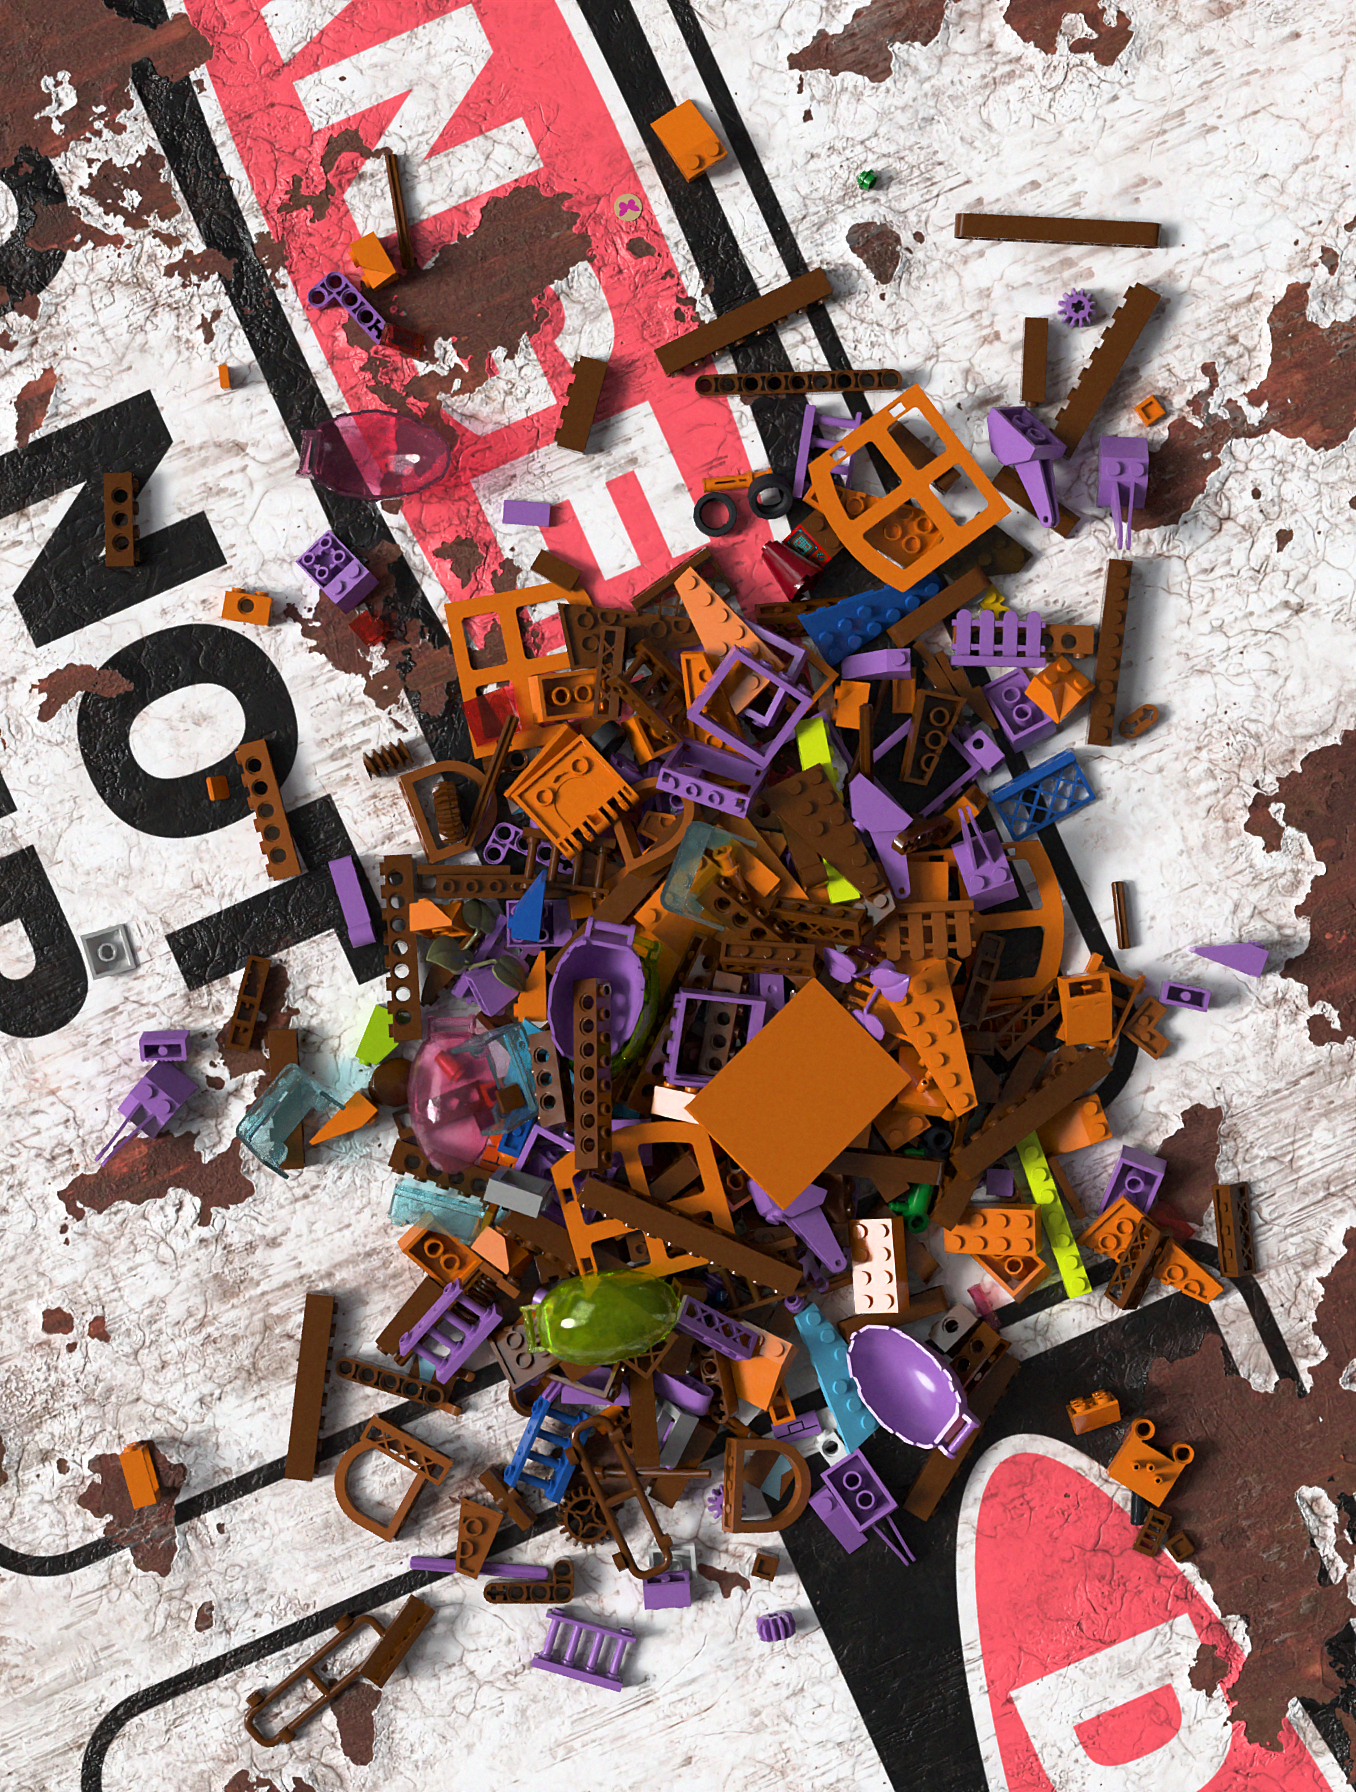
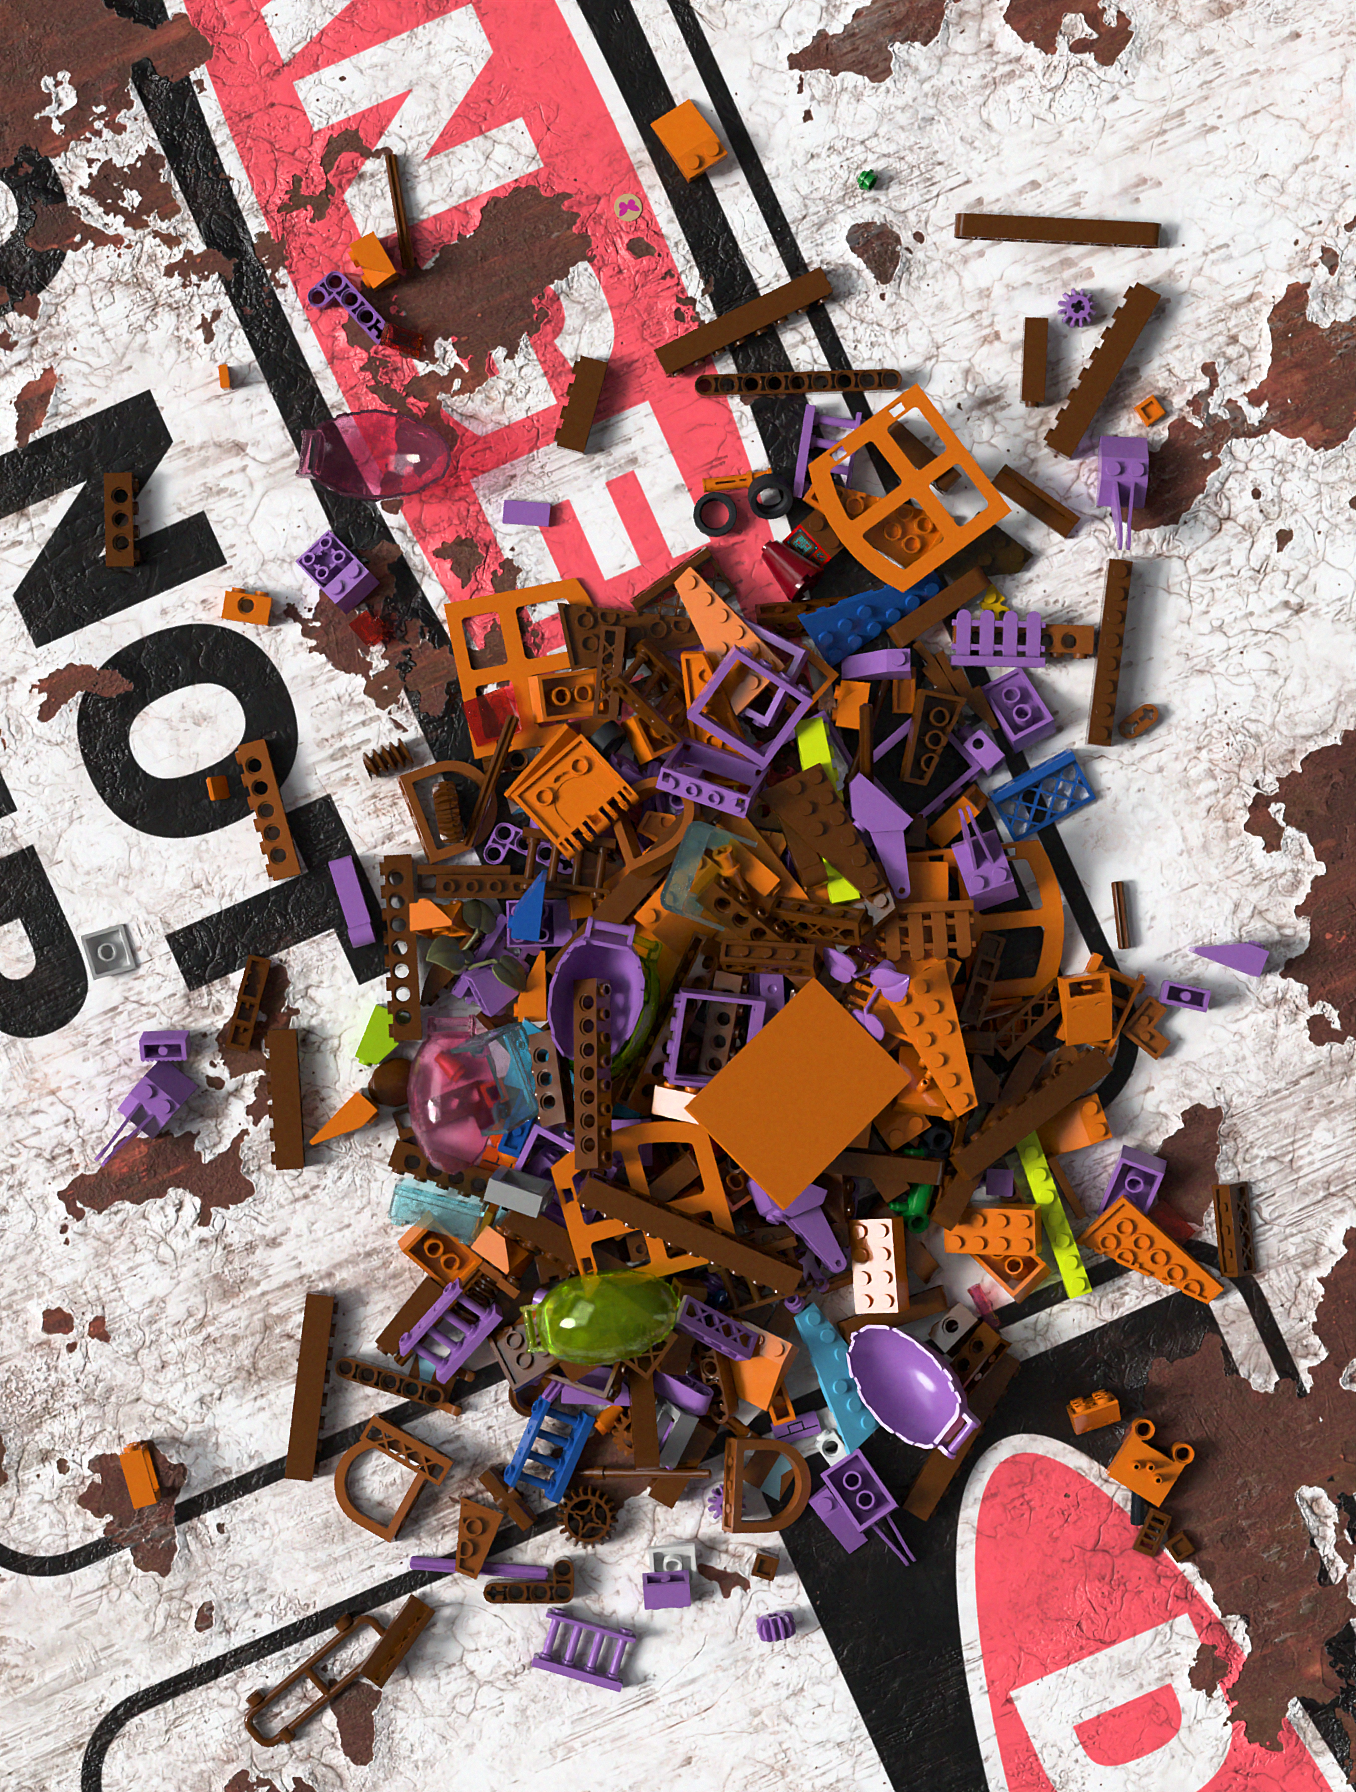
(280, 1112): clear light blue windscreen -> none
(509, 1097): reddish brown tile -> none
(555, 570): reddish brown tile -> none
(624, 1558): reddish brown bar -> none
(922, 834): reddish brown beam -> none
(1031, 447): medium lavender slope -> none
(1059, 689): orange slope -> none
(1142, 1268): reddish brown fence -> none

